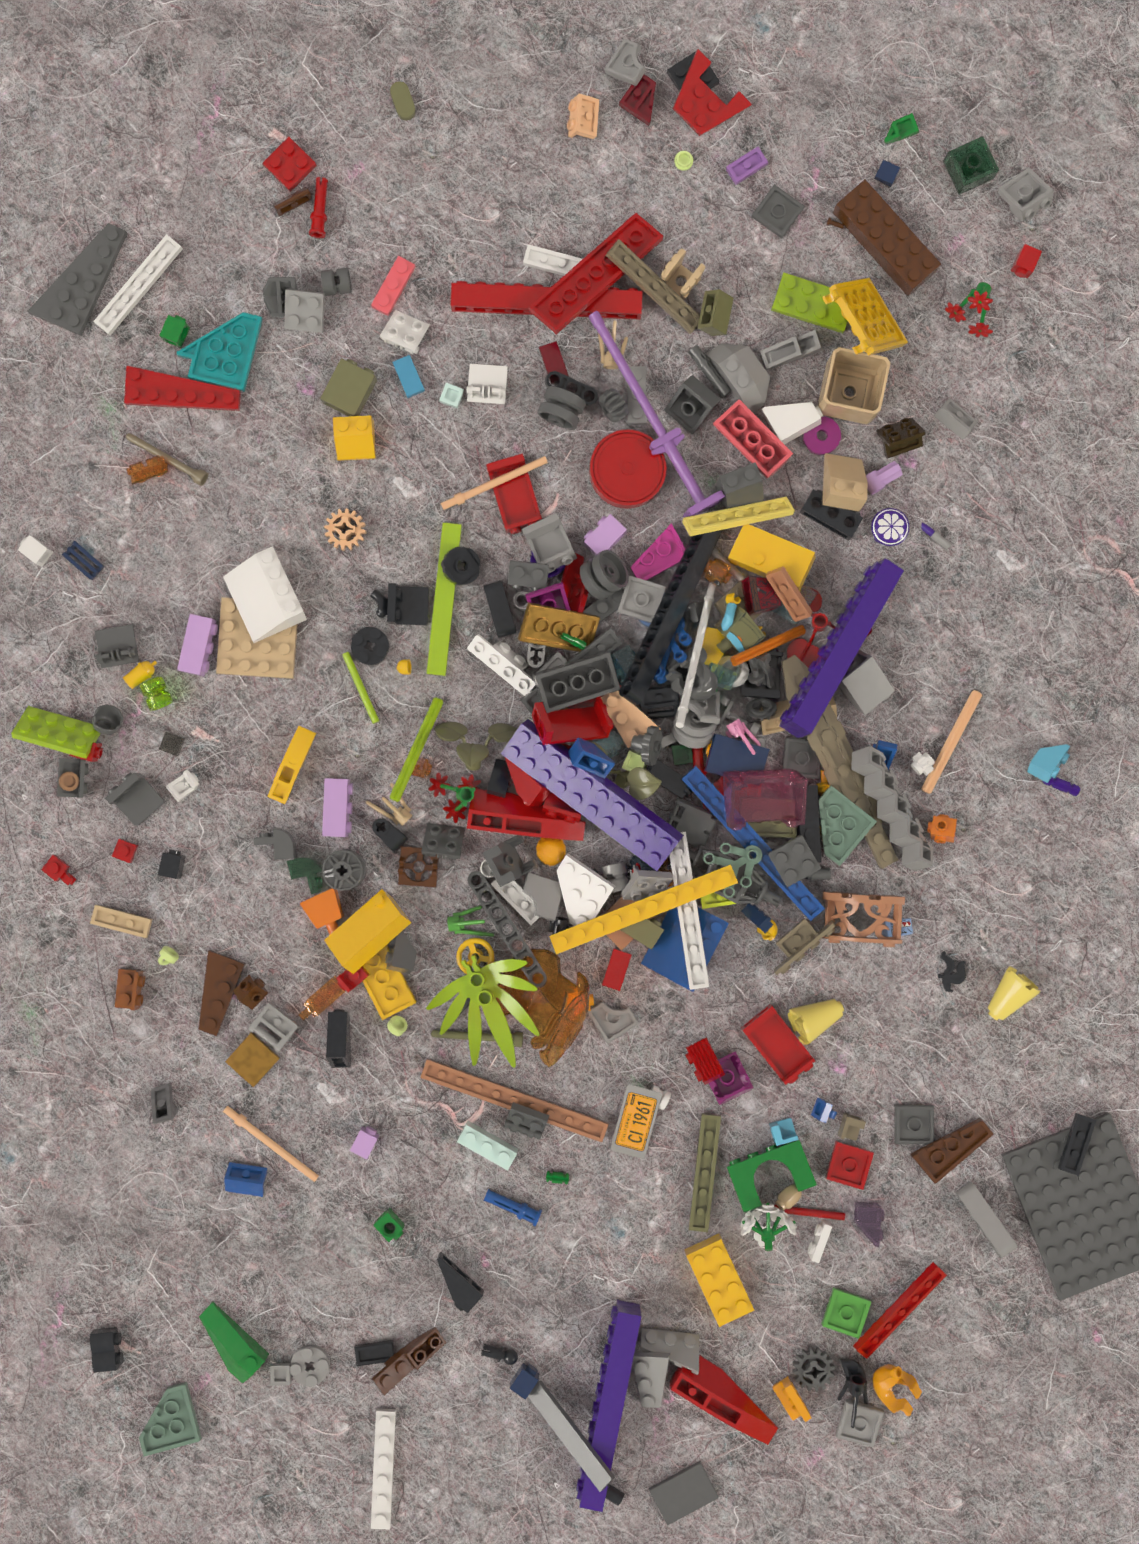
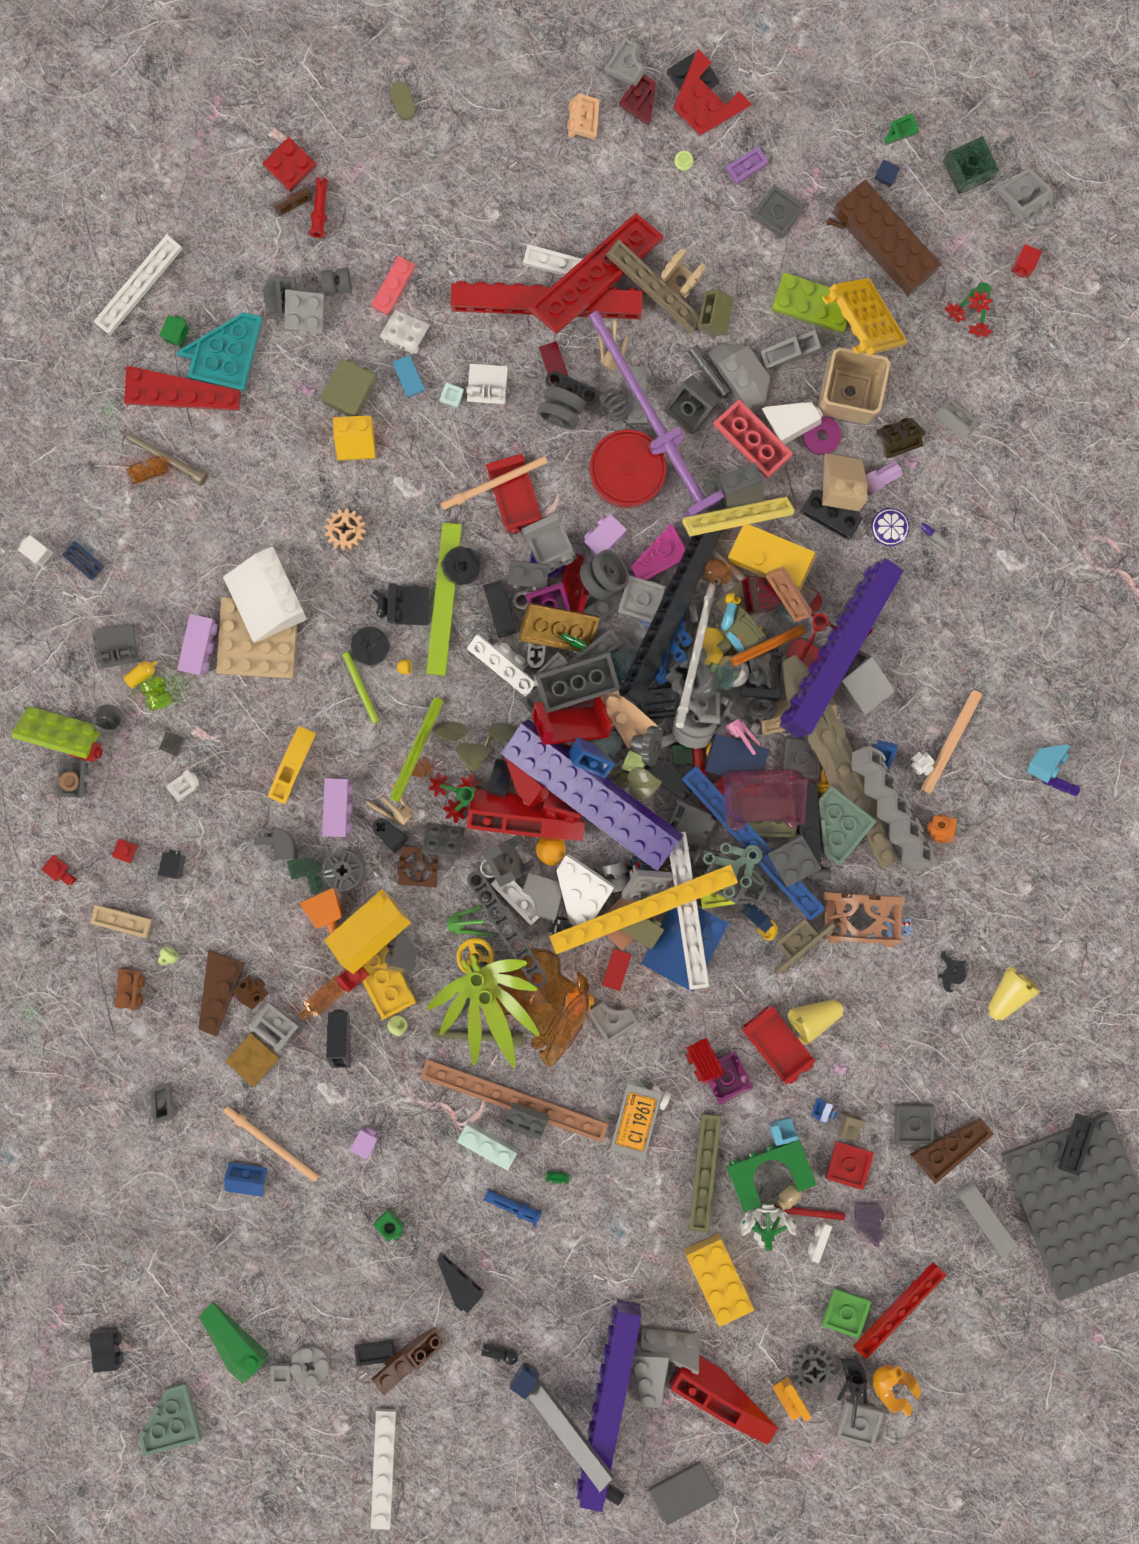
(77, 289): dark grey wing -> none
(135, 798): dark grey bracket -> none

